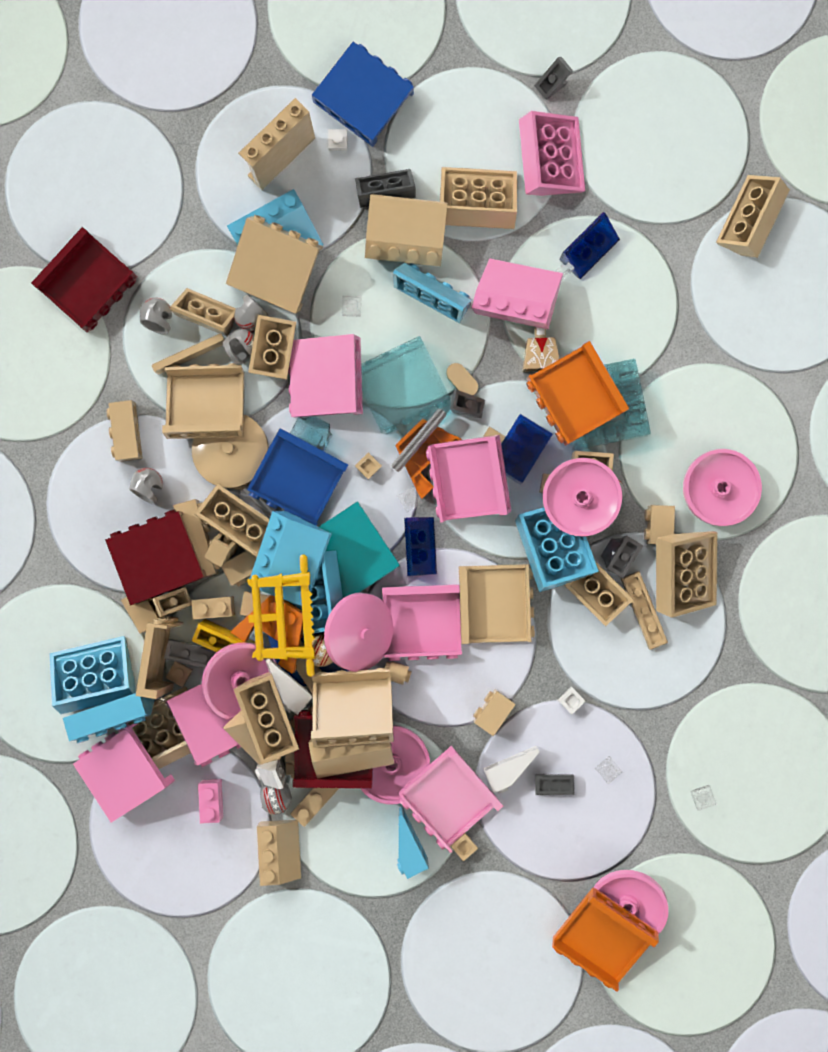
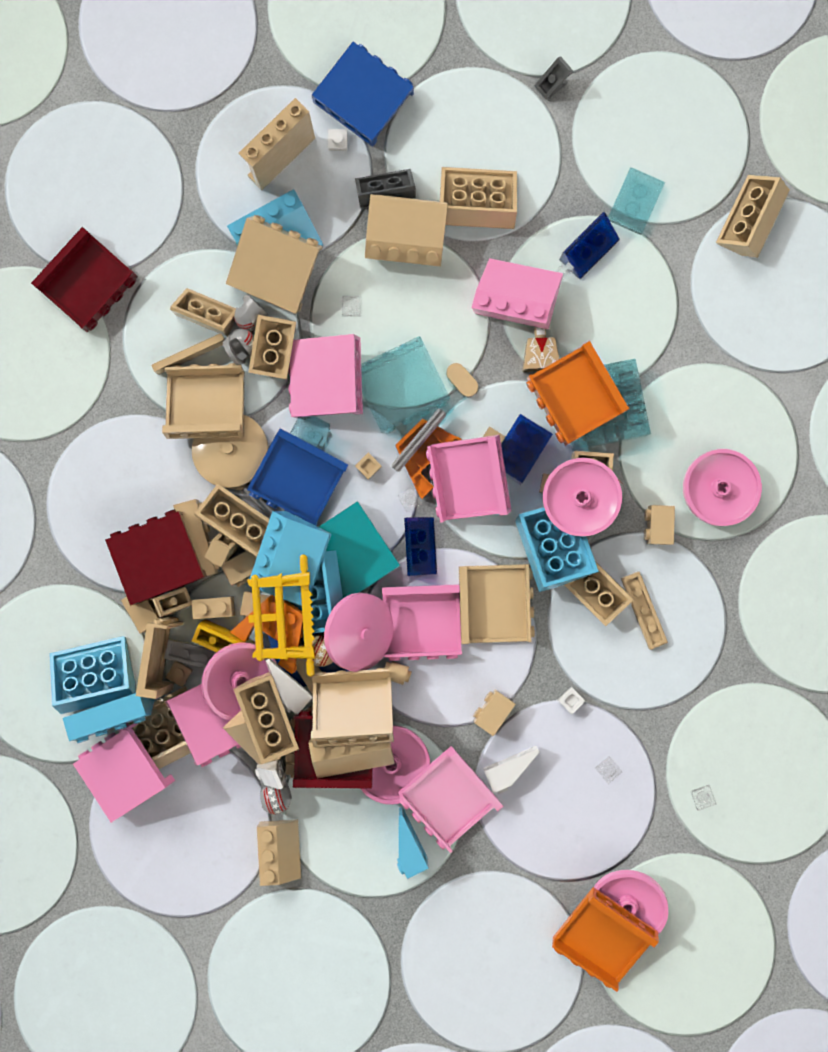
(124, 431): tan brick -> none
(143, 481): light grey helmet -> none
(153, 314): light grey helmet -> none
(210, 801): bright pink brick -> none
(312, 804): tan plate -> none
(431, 292): medium azure slope -> none
(464, 846): tan plate -> none
(467, 404): flat silver slope -> none
(551, 154): bright pink slope -> none
(554, 784): dark grey plate -> none
(620, 555): flat silver slope -> none
(635, 201): none -> clear light blue tile
(686, 572): tan slope -> none

